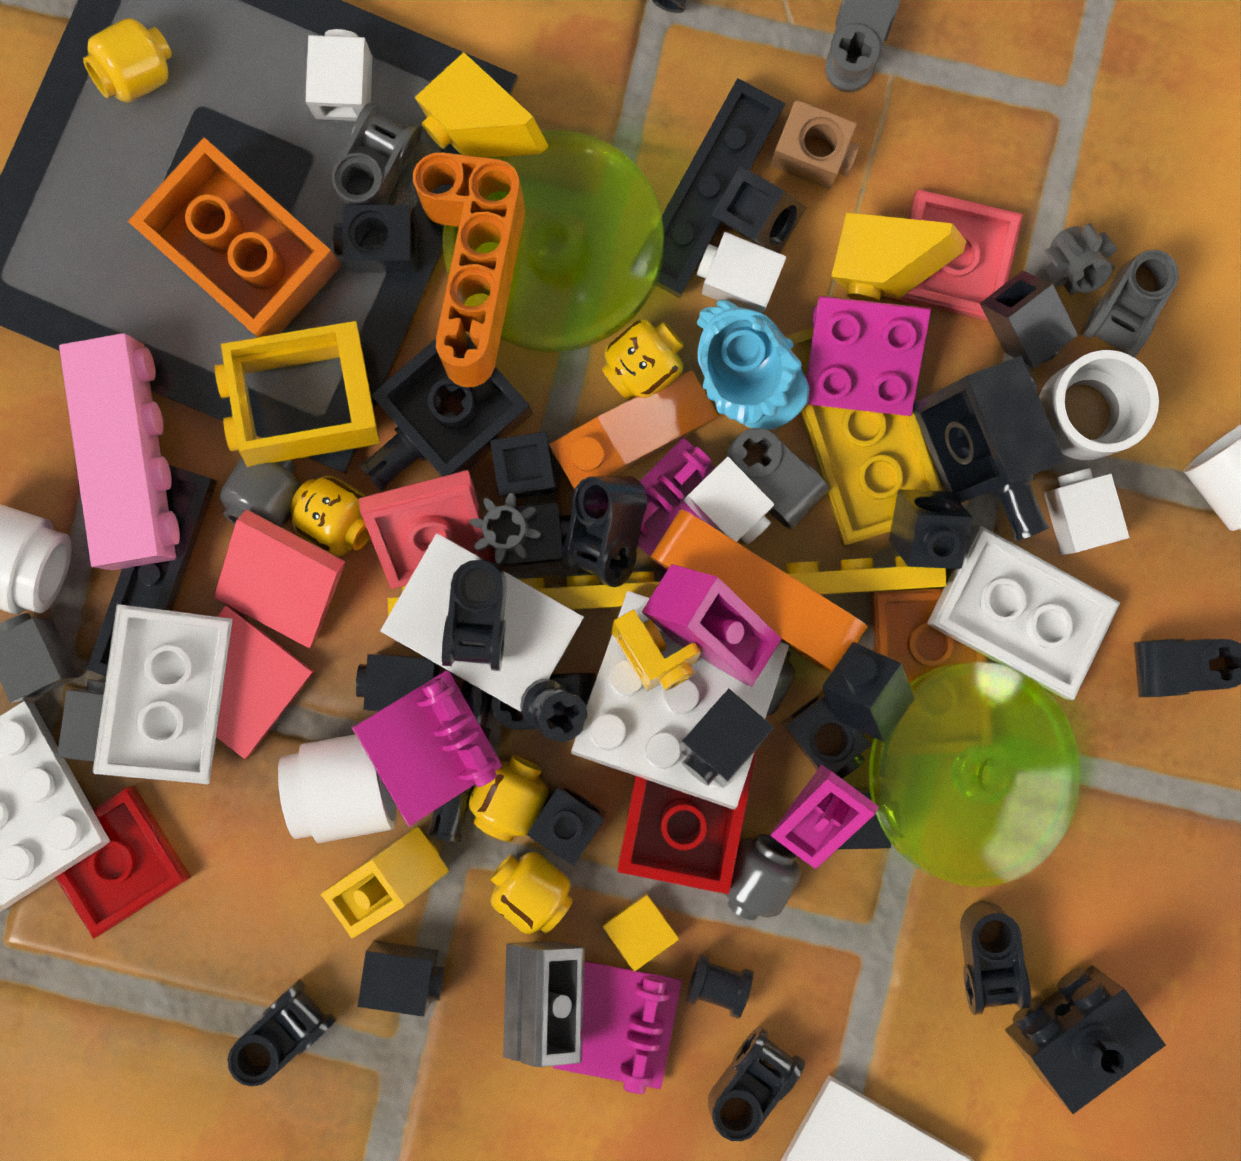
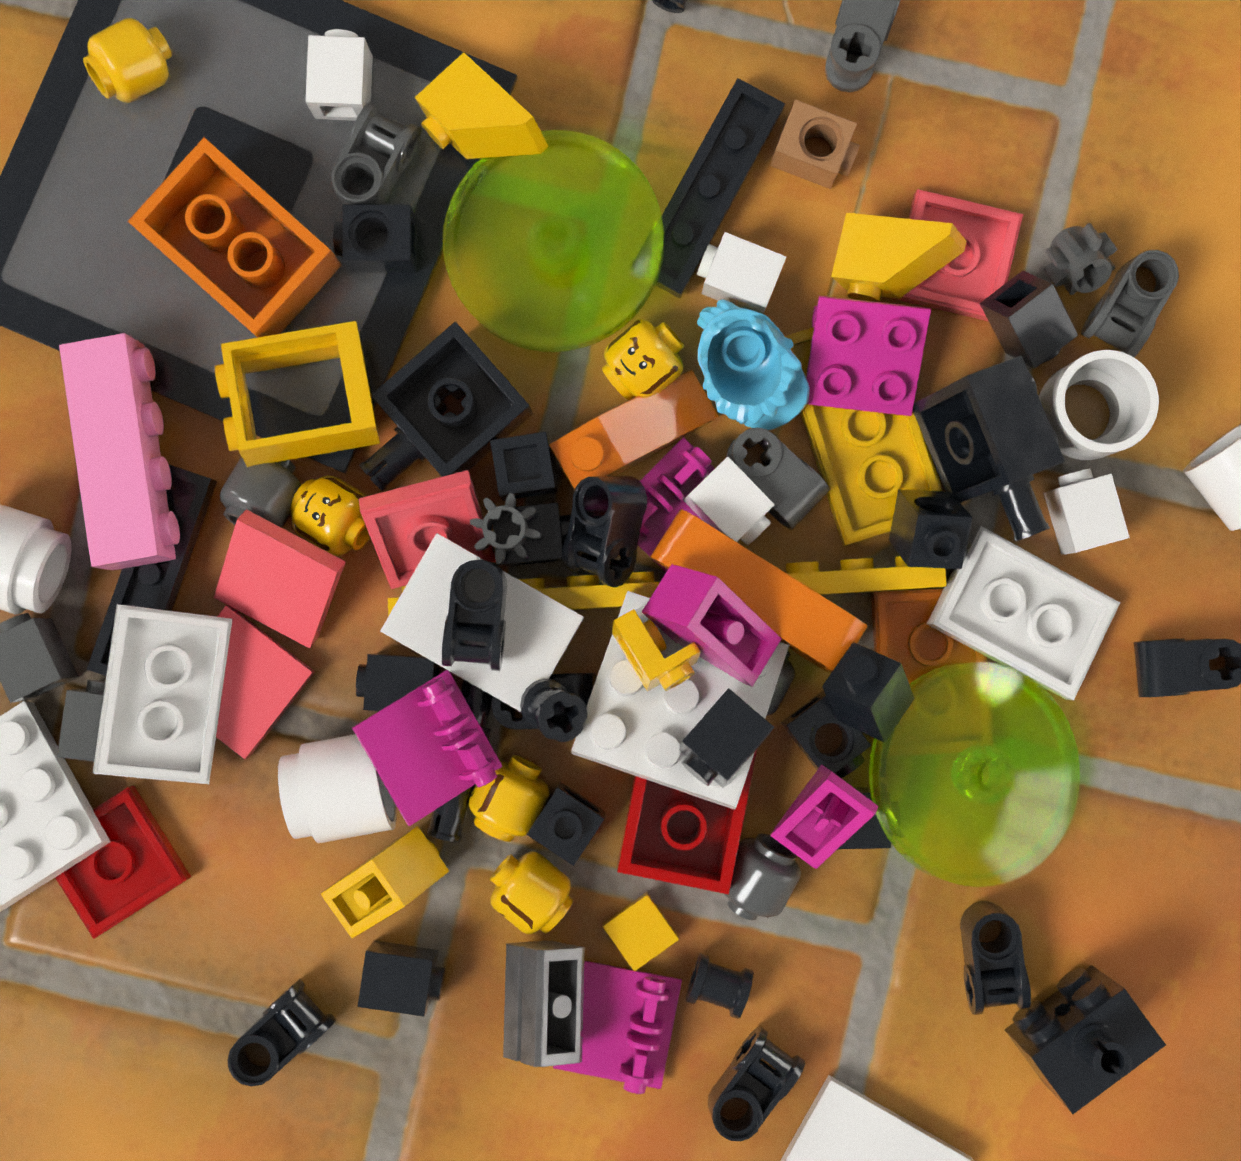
(472, 271): orange beam -> none
(759, 210): black brick -> none

